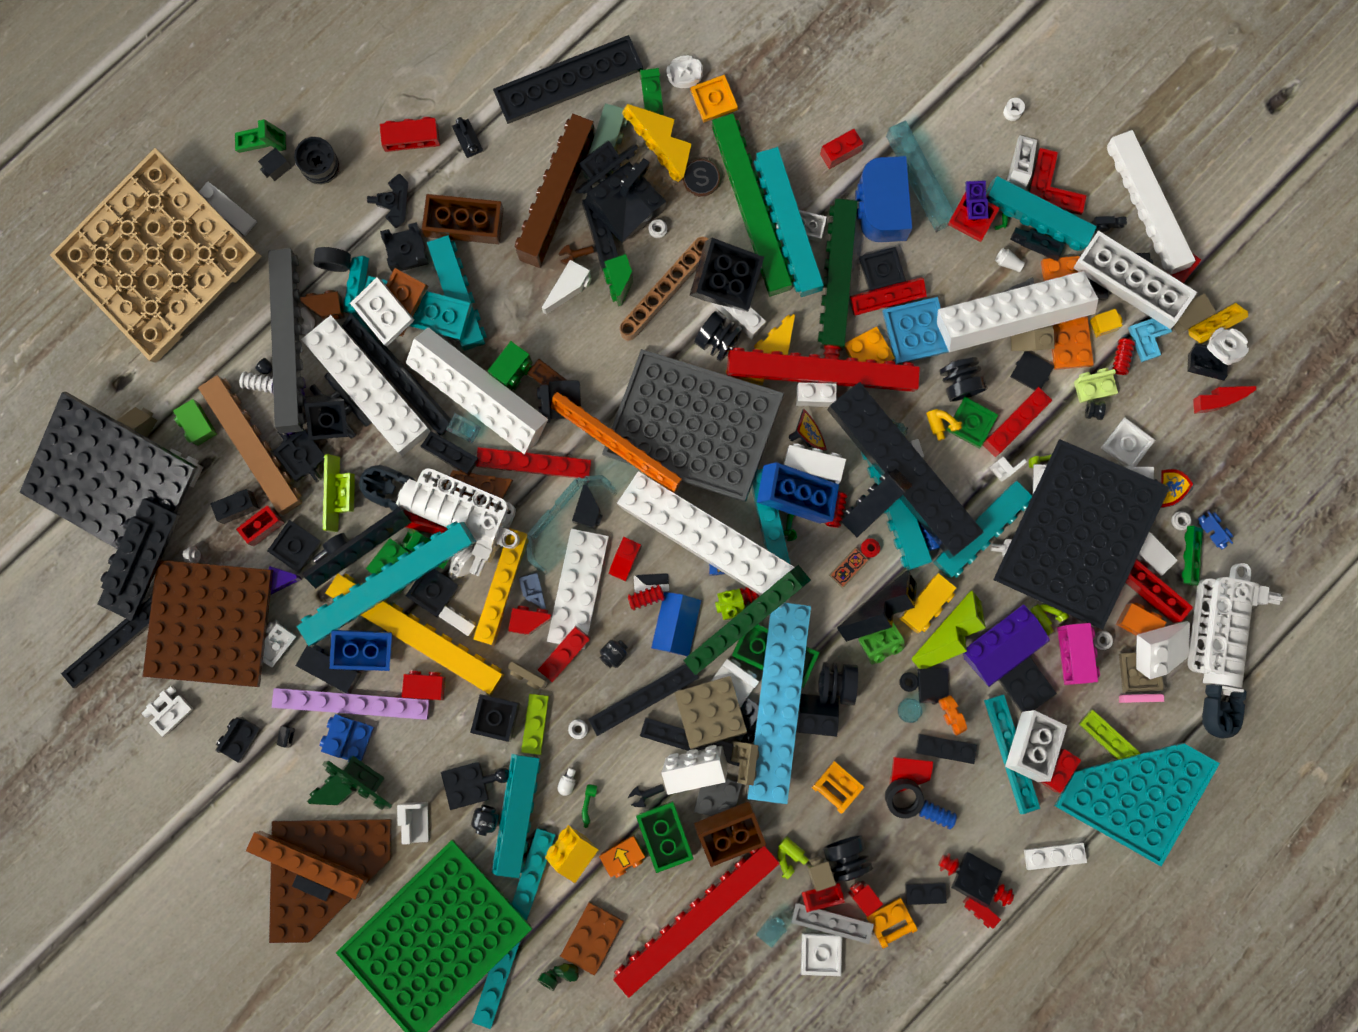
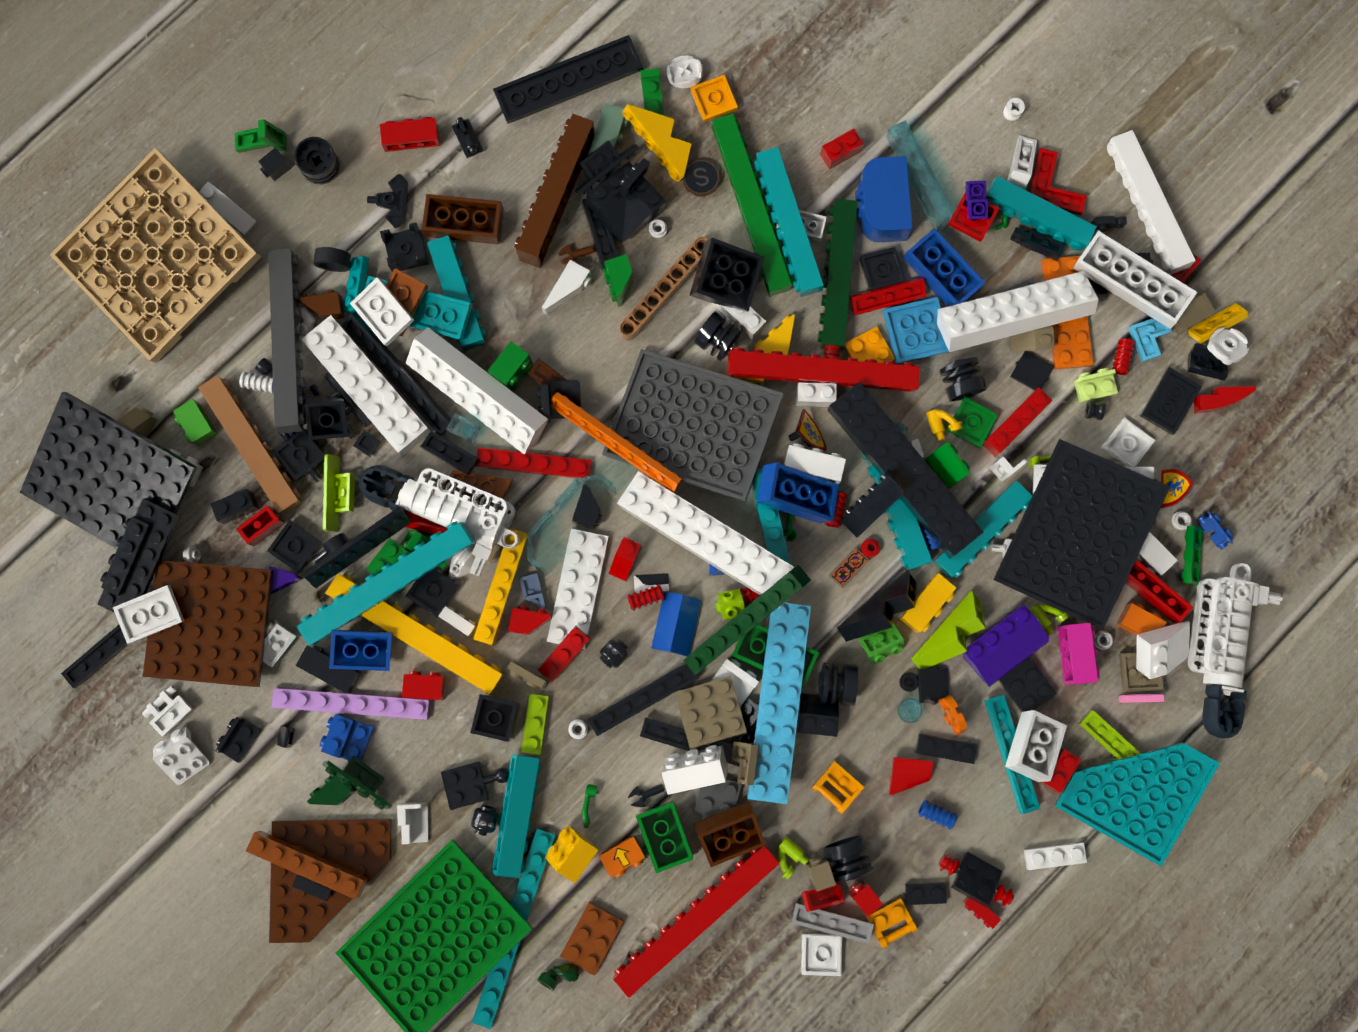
(148, 614): none -> white plate
(179, 756): none -> white bracket
(366, 443): none -> black plate
(567, 783): white cylinder -> none
(772, 930): clear light blue bracket -> none
(908, 812): black tyre -> none
(943, 269): none -> blue brick
(948, 465): none -> green slope
(1009, 260): white cone -> none
(1106, 323): yellow brick -> none
(1170, 401): none -> black plate

